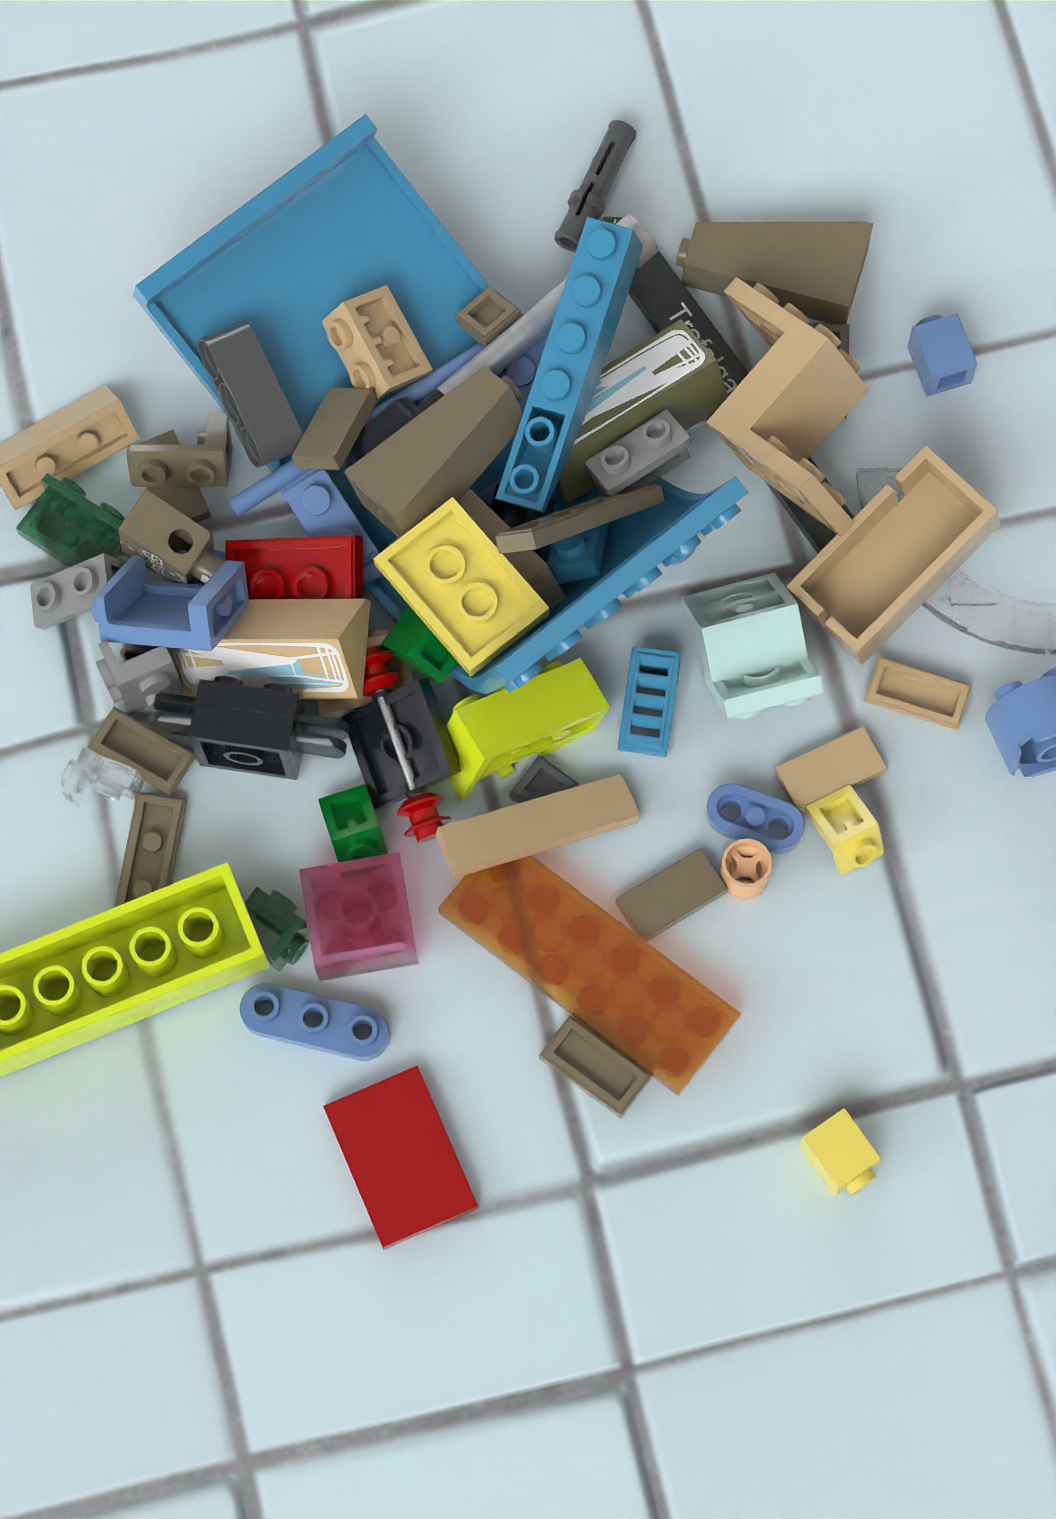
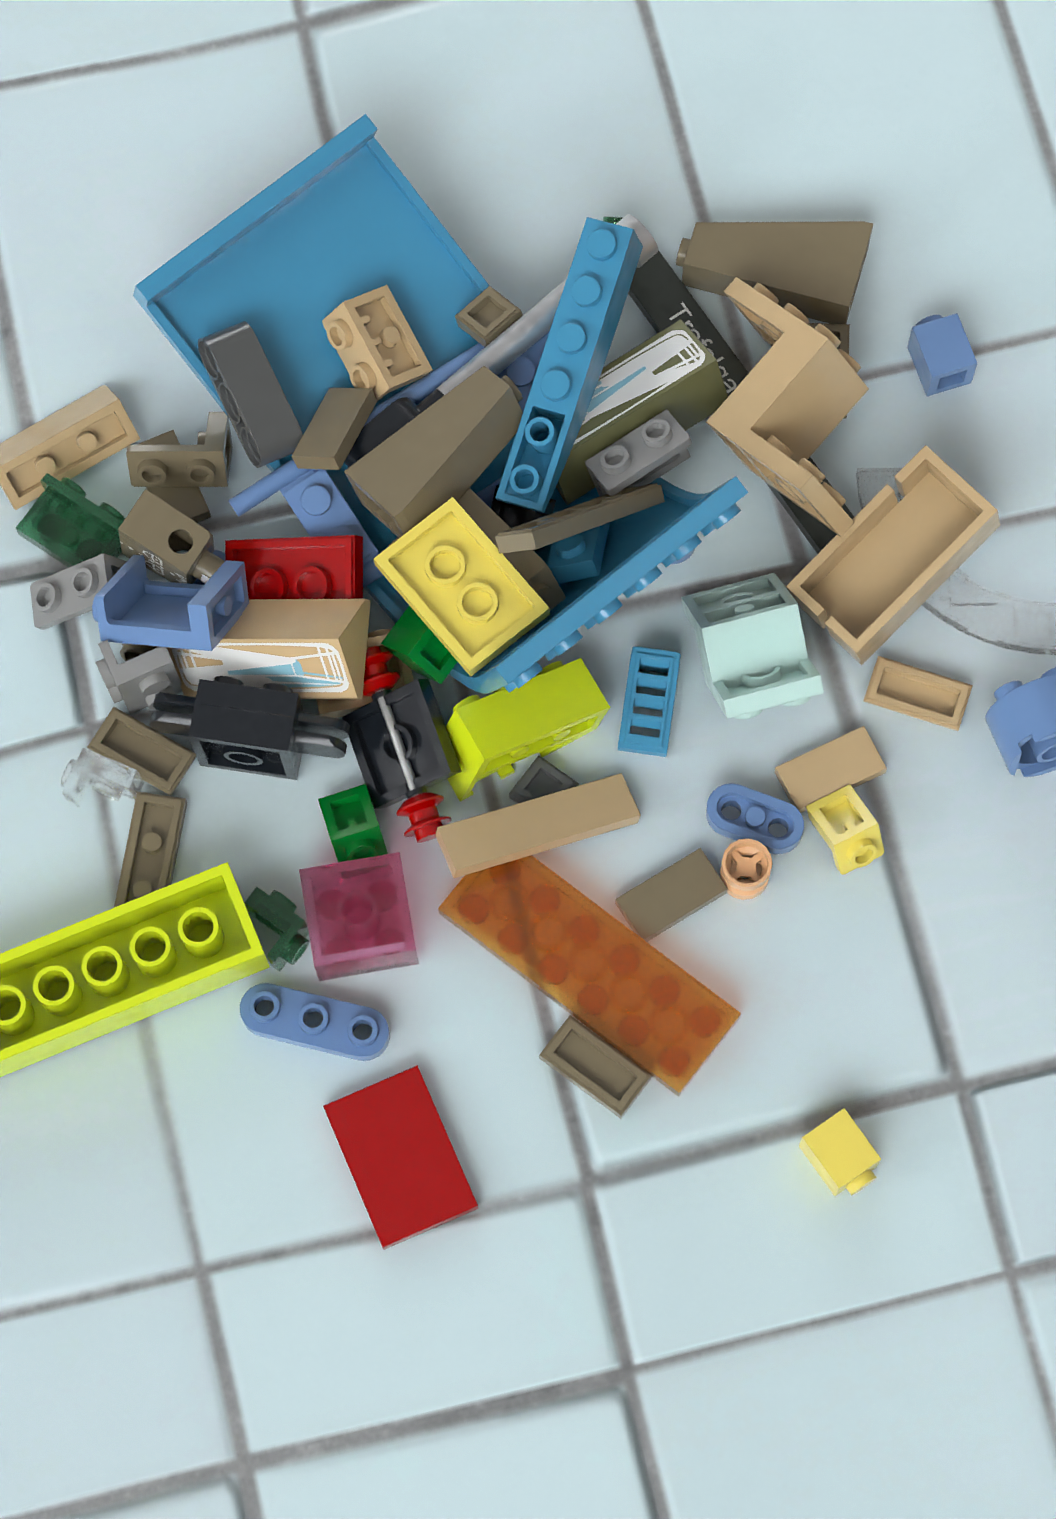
(589, 198): dark grey pin -> none

